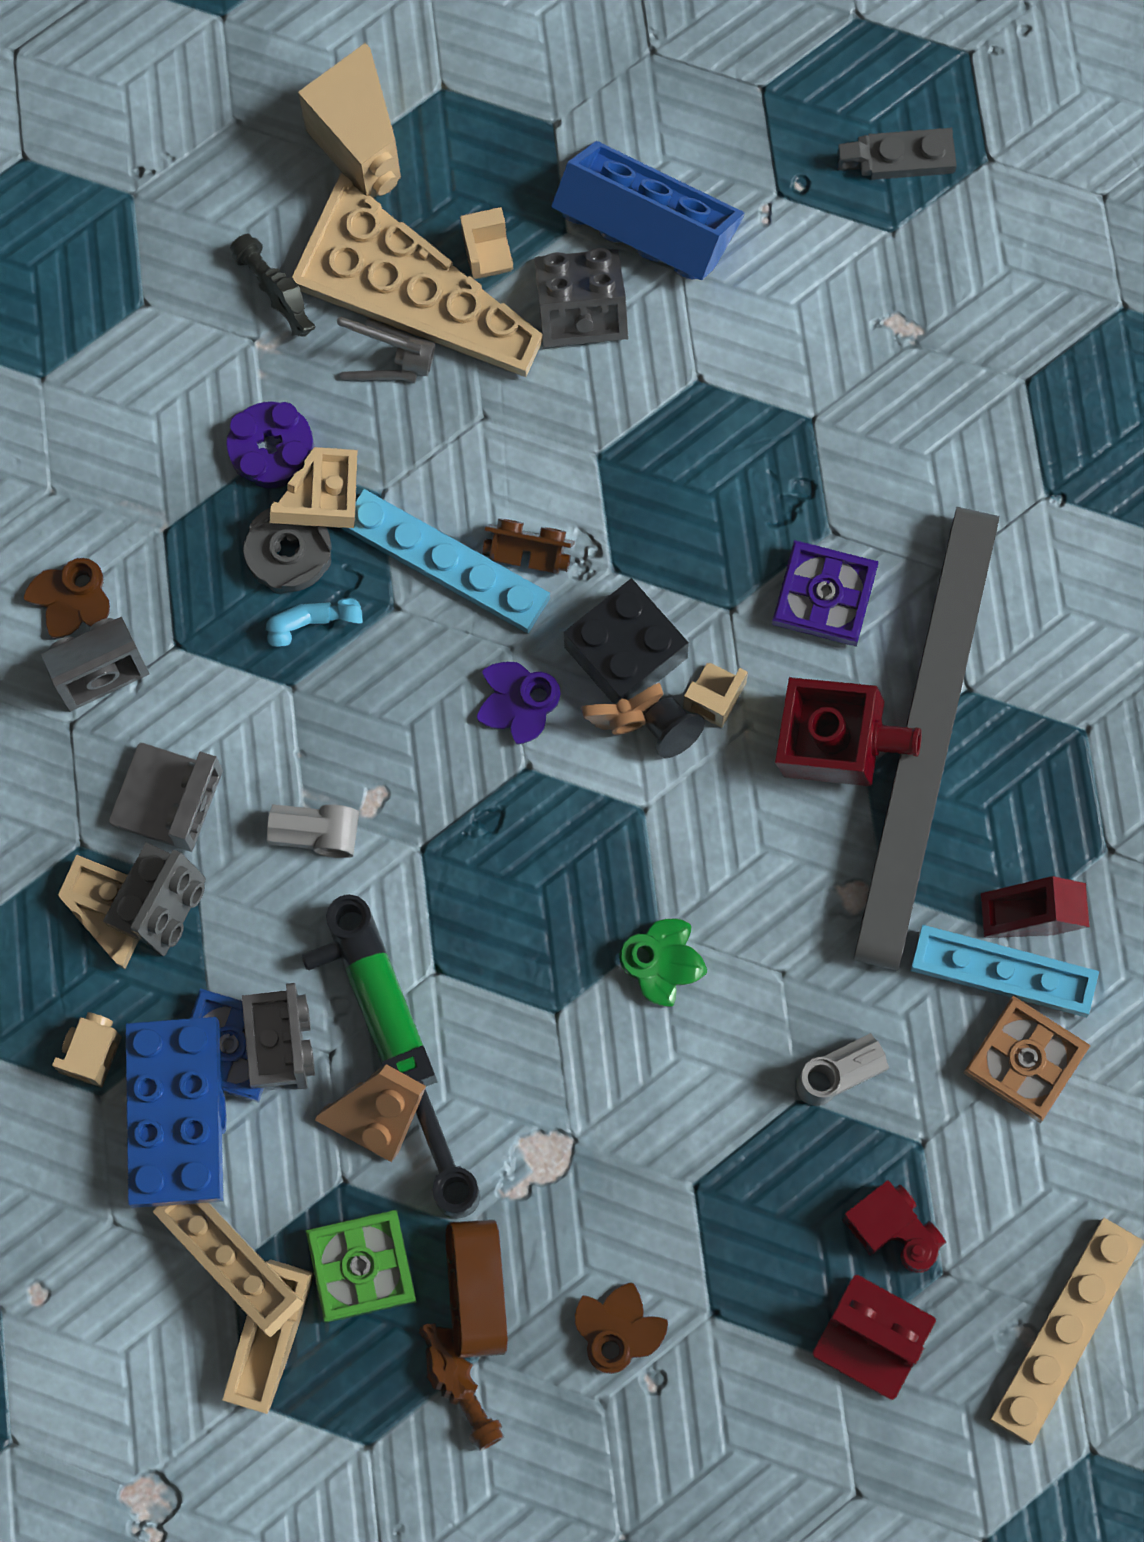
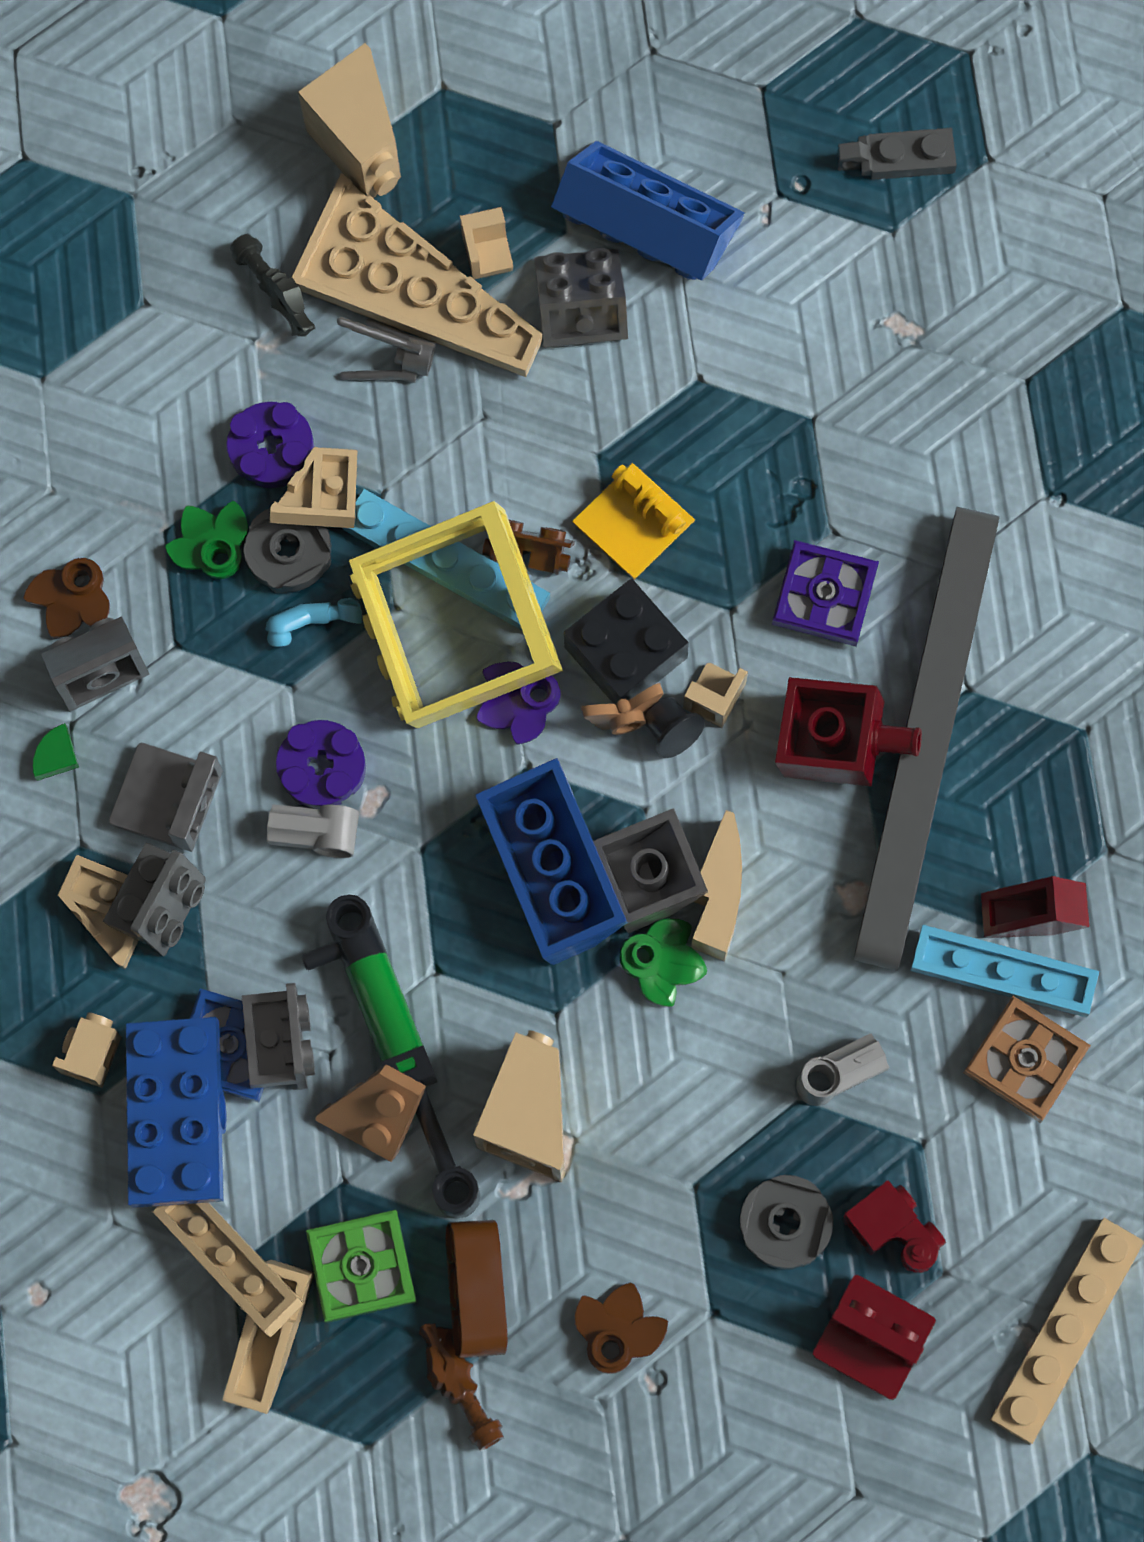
(54, 754): none -> green tile
(206, 537): none -> green plate
(305, 744): none -> dark purple plate
(380, 624): none -> light yellow window
(525, 1108): none -> tan slope
(552, 861): none -> blue slope
(633, 520): none -> yellow hinge
(651, 869): none -> flat silver slope
(723, 881): none -> tan slope
(771, 1200): none -> dark grey plate

